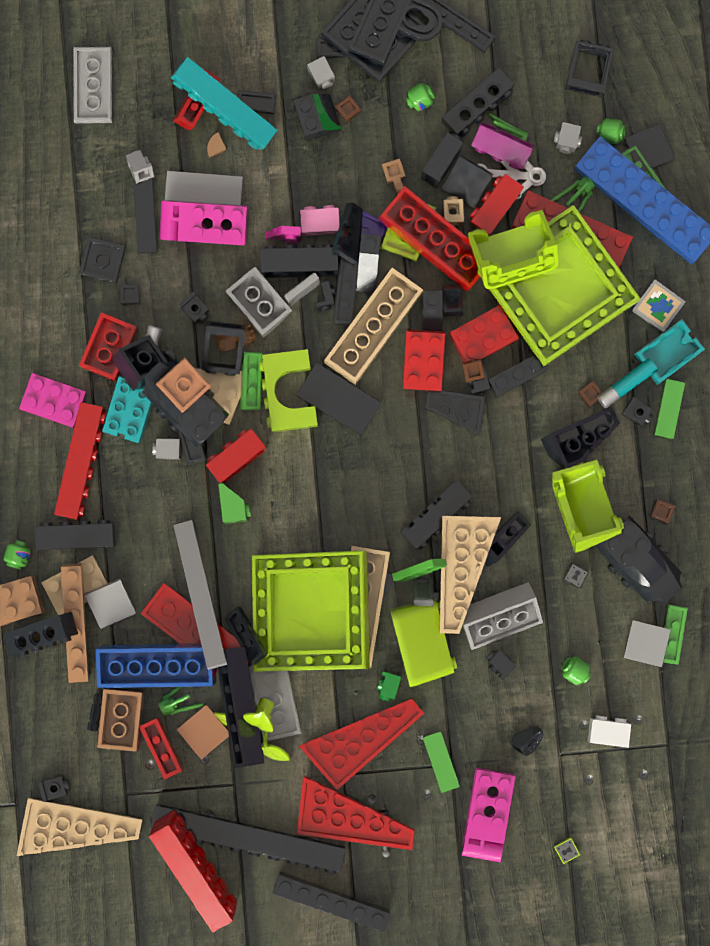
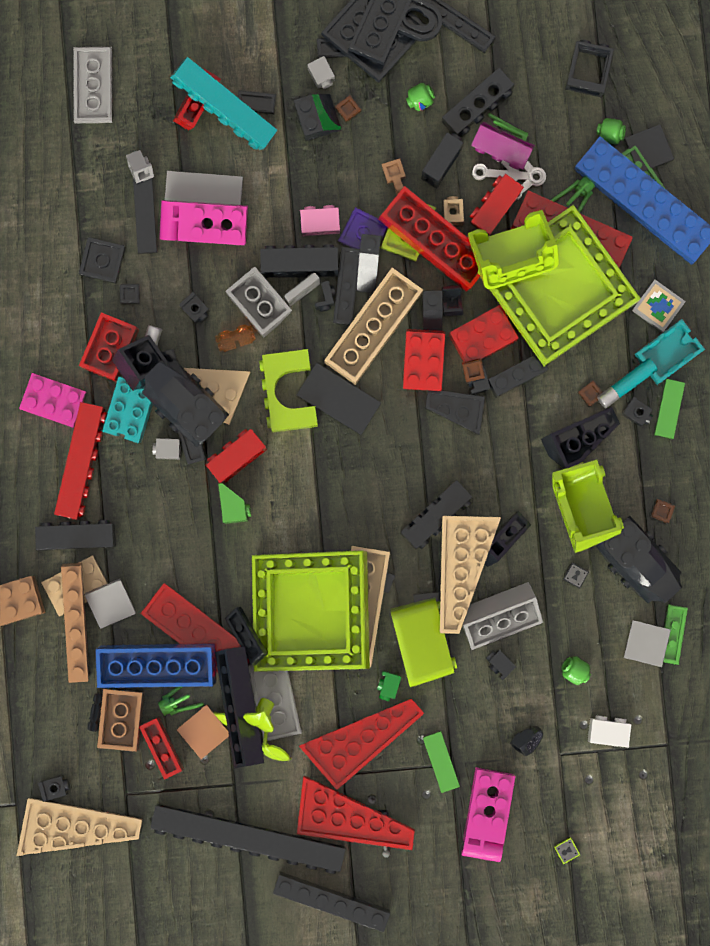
(17, 555): bright green head -> none
(41, 633): black brick -> none
(183, 385): nougat tile -> none
(193, 870): brick -> none
(200, 595): light grey tile -> none
(215, 146): medium nougat tile -> none
(226, 329): black window -> none
(251, 381): bright green tile -> none
(285, 233): dark pink wing -> none
(349, 234): black wing -> none
(419, 570): bright green tile -> none
(423, 592): dark grey tile -> none
(467, 181): black tile -> none
(568, 138): light grey brick -> none

